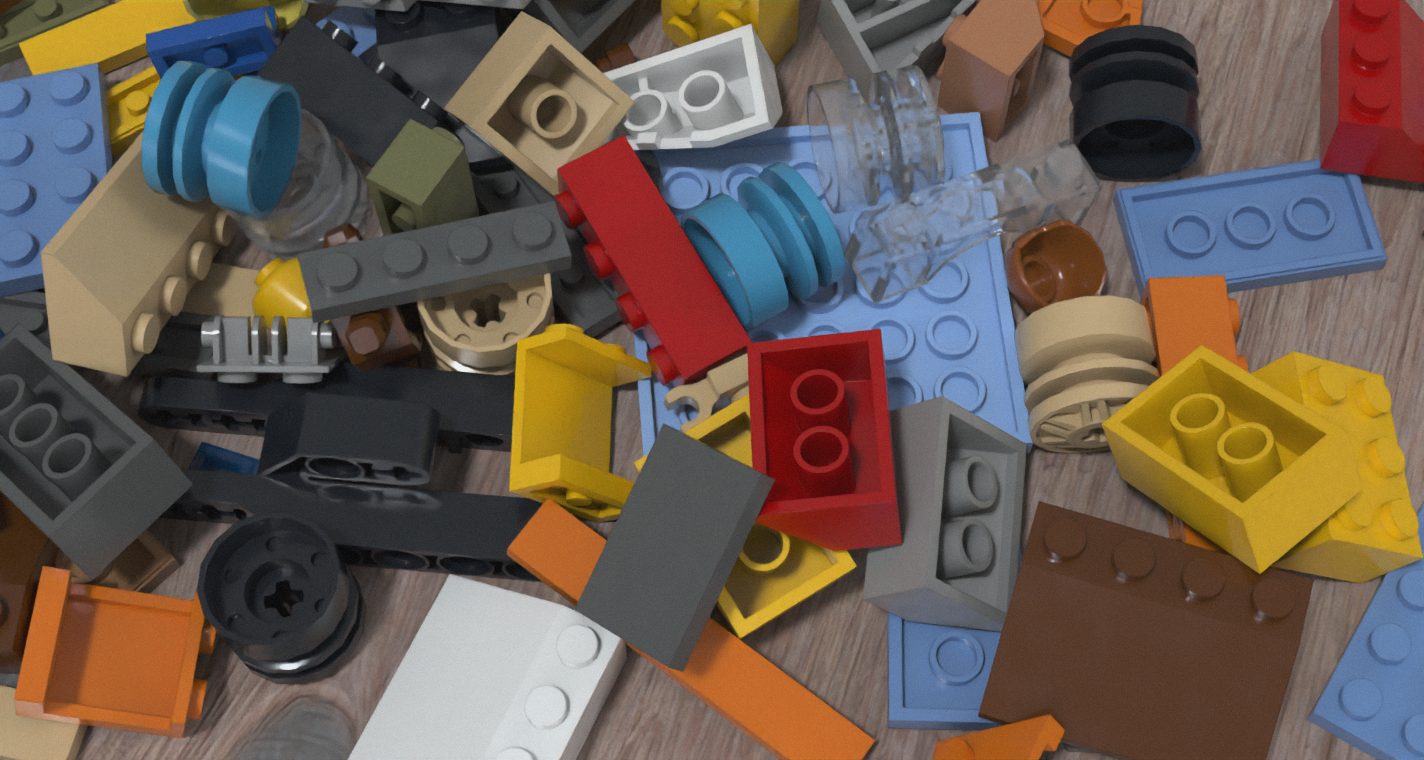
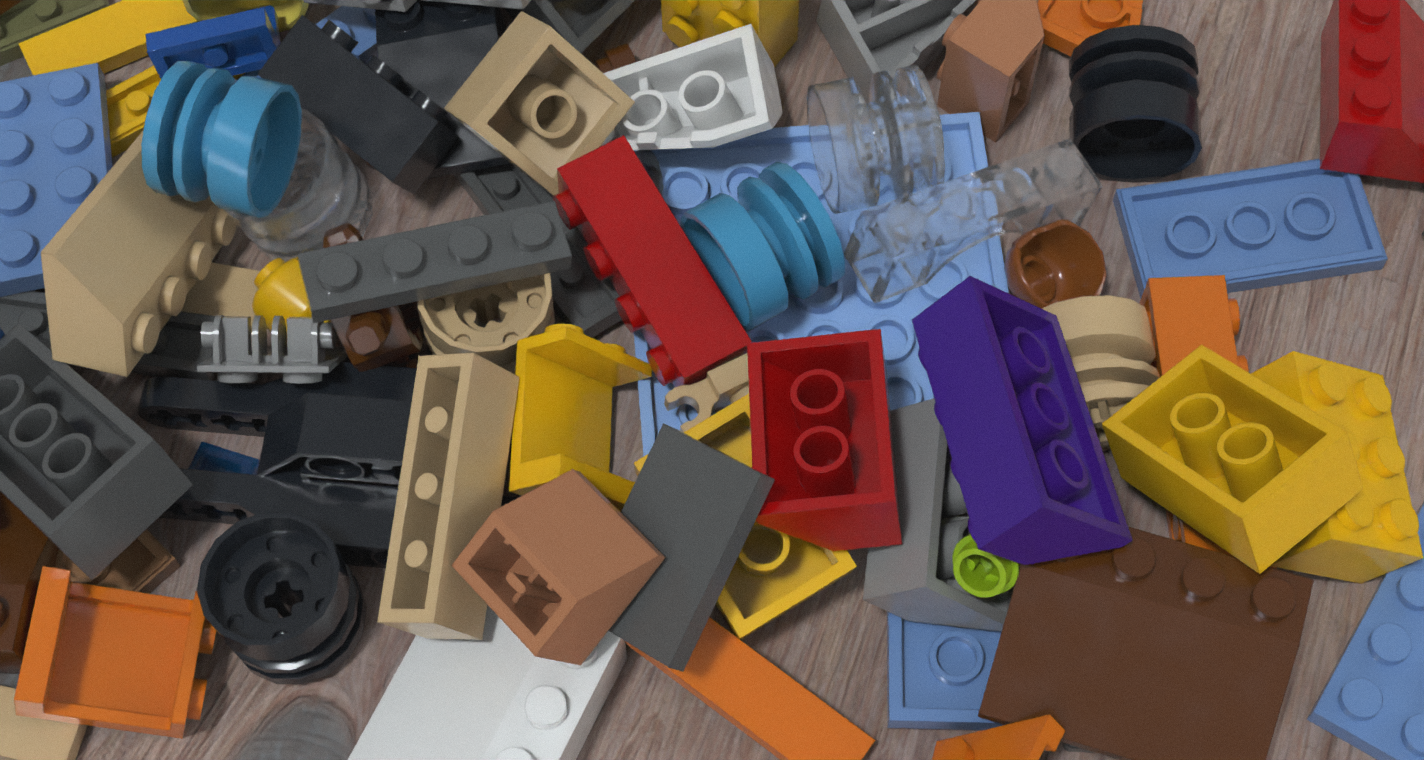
(422, 180): olive brick -> none
(446, 492): none -> tan brick
(558, 566): none -> nougat slope
(981, 571): none -> lime cone
(1017, 427): none -> dark purple slope

